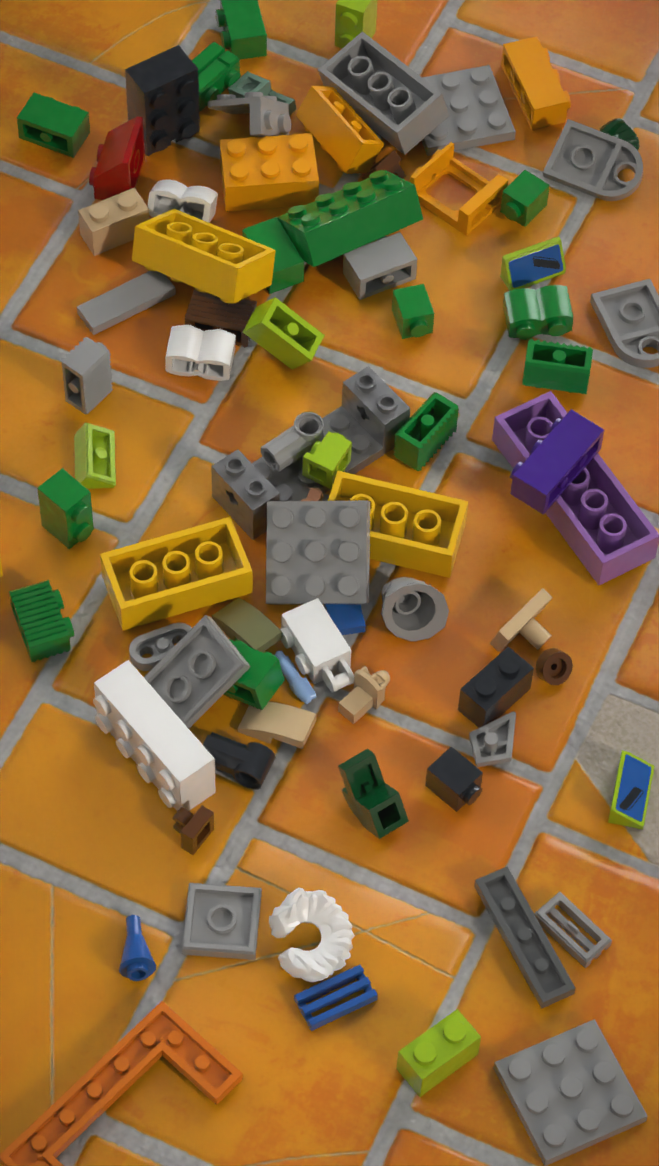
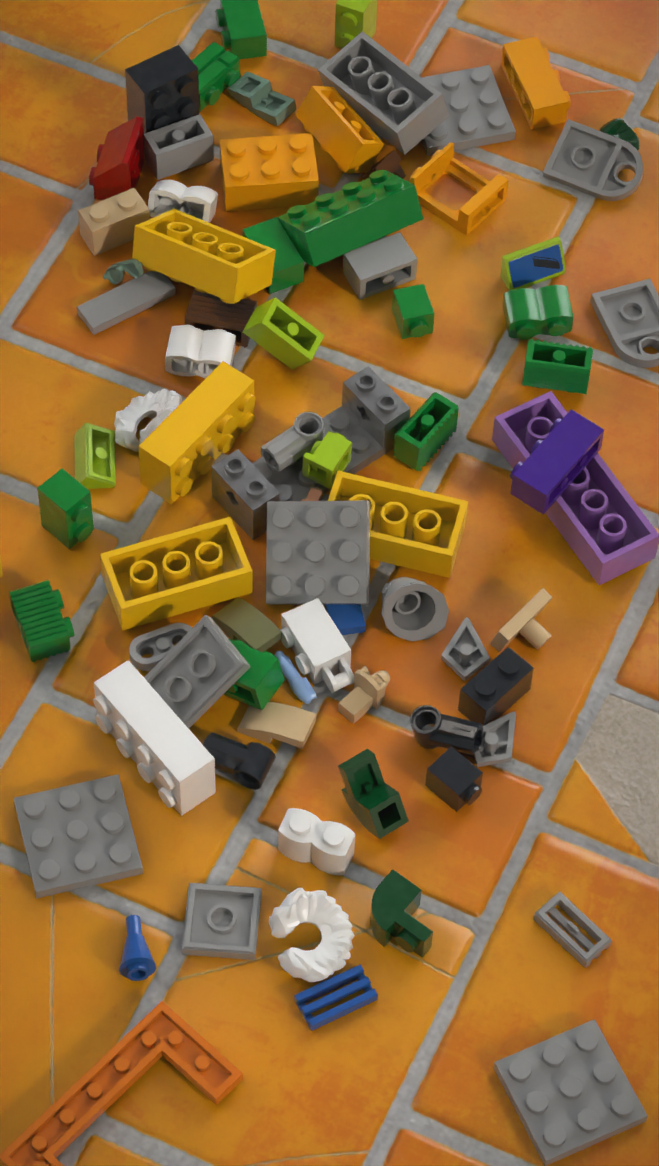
(53, 124): green brick -> none
(78, 836): none -> light grey plate
(87, 375): light grey brick -> none
(116, 271): none -> sand green piece
(155, 406): none -> white piece
(178, 147): none -> light grey brick
(193, 828): reddish brown tile -> none
(197, 433): none -> yellow brick
(267, 114): light grey bracket -> none
(309, 839): none -> white brick
(392, 915): none -> dark green brick
(438, 1052): lime brick -> none
(448, 730): none -> black piece
(465, 651): none -> light grey piece
(524, 198): green brick -> none
(524, 937): dark grey plate -> none
(554, 666): reddish brown tile -> none
(631, 791): slope -> none

